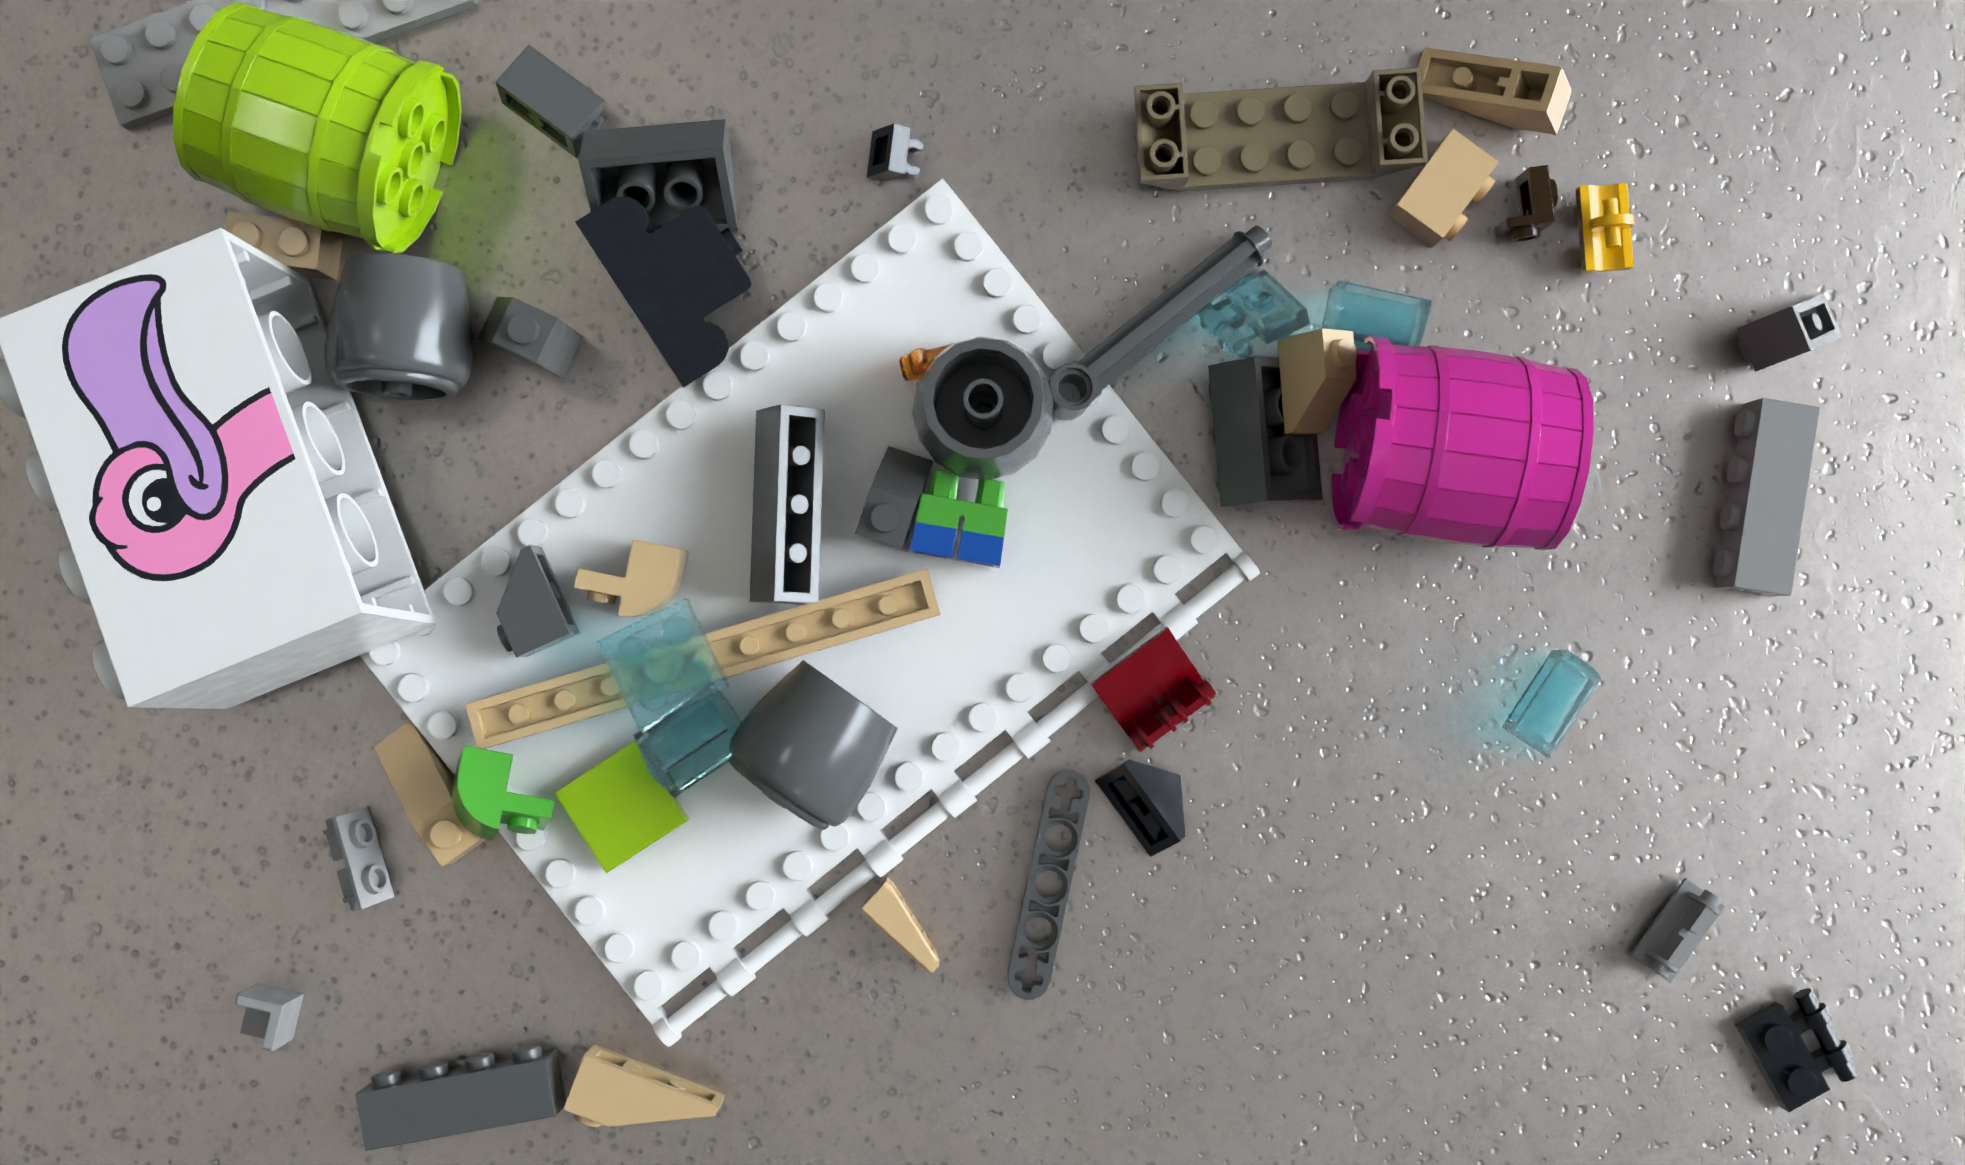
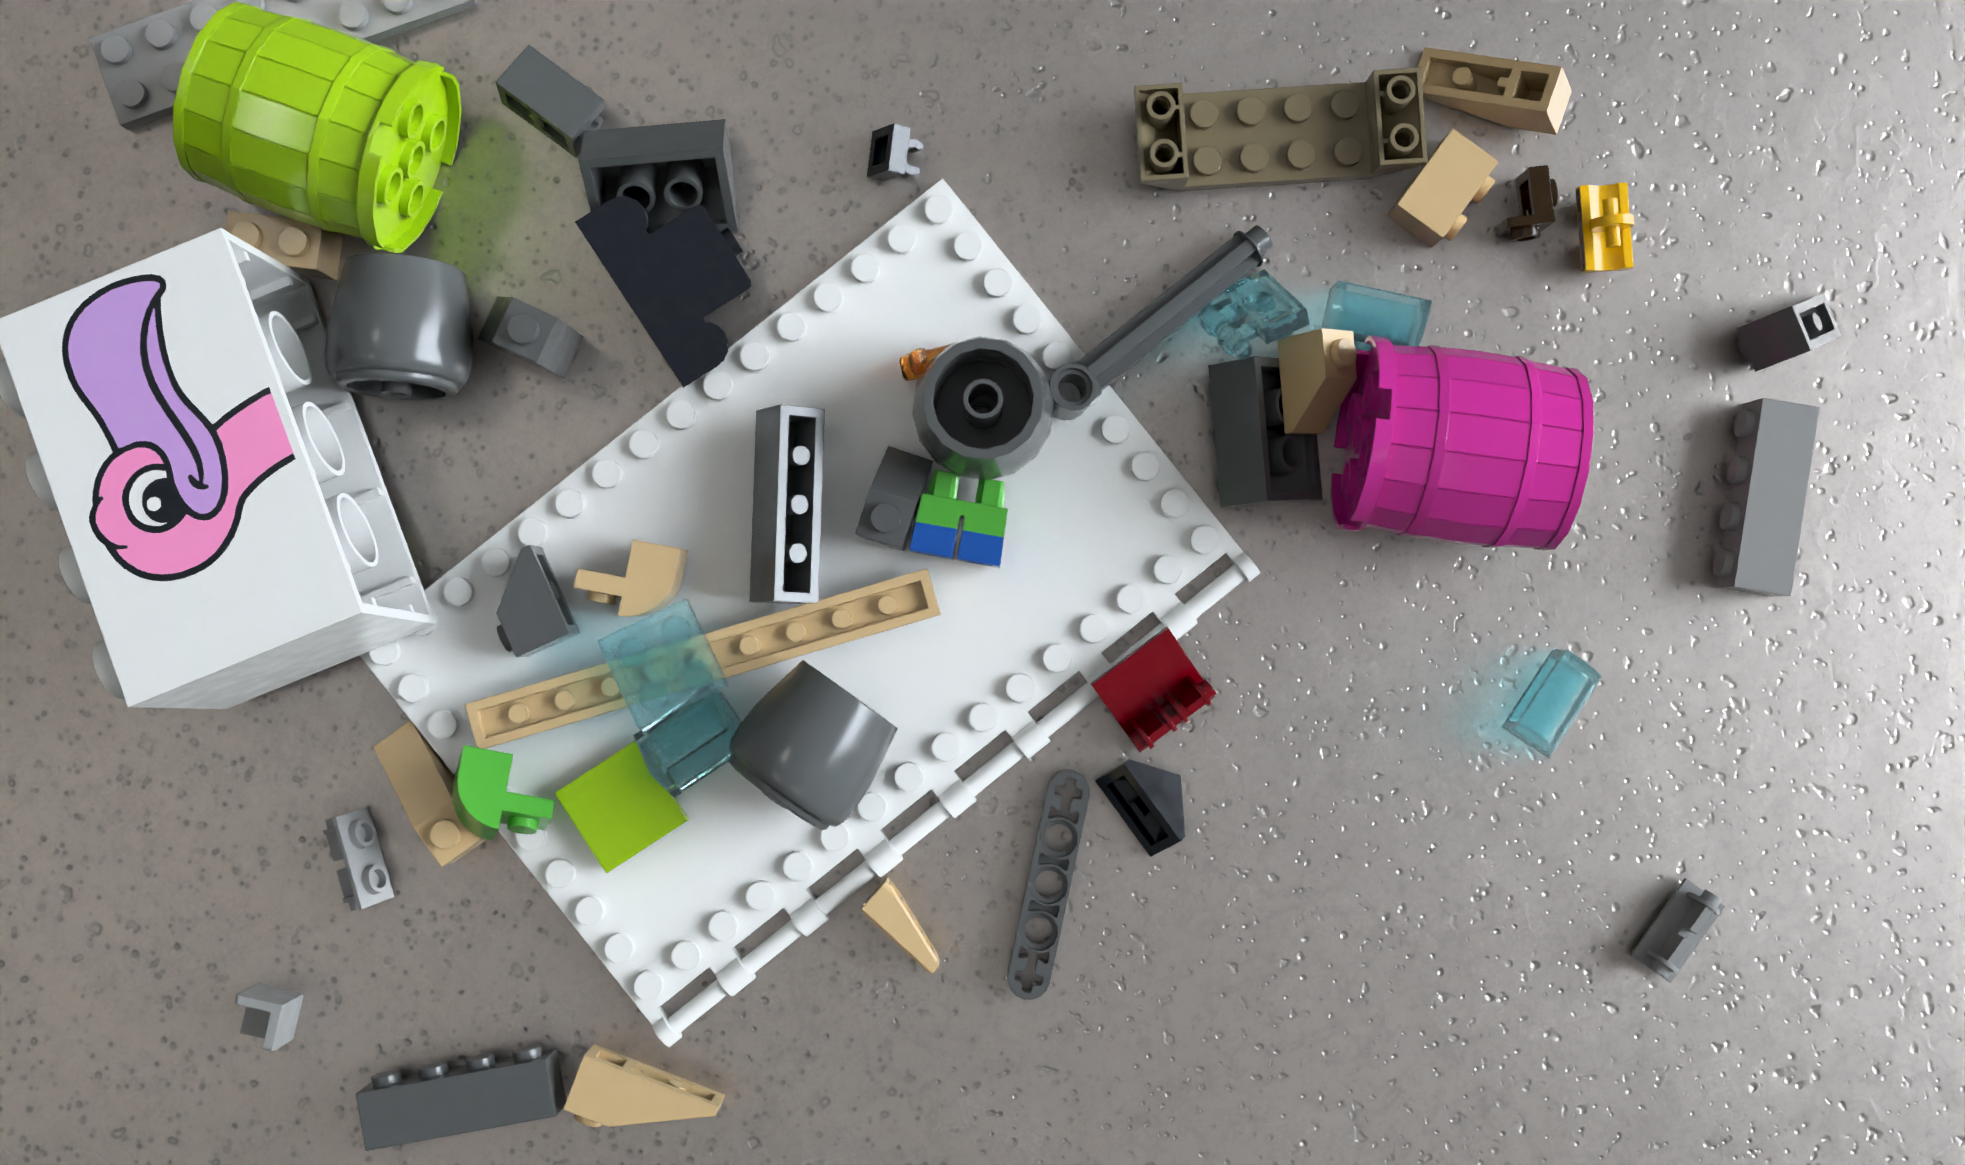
(1784, 1057): black plate -> none

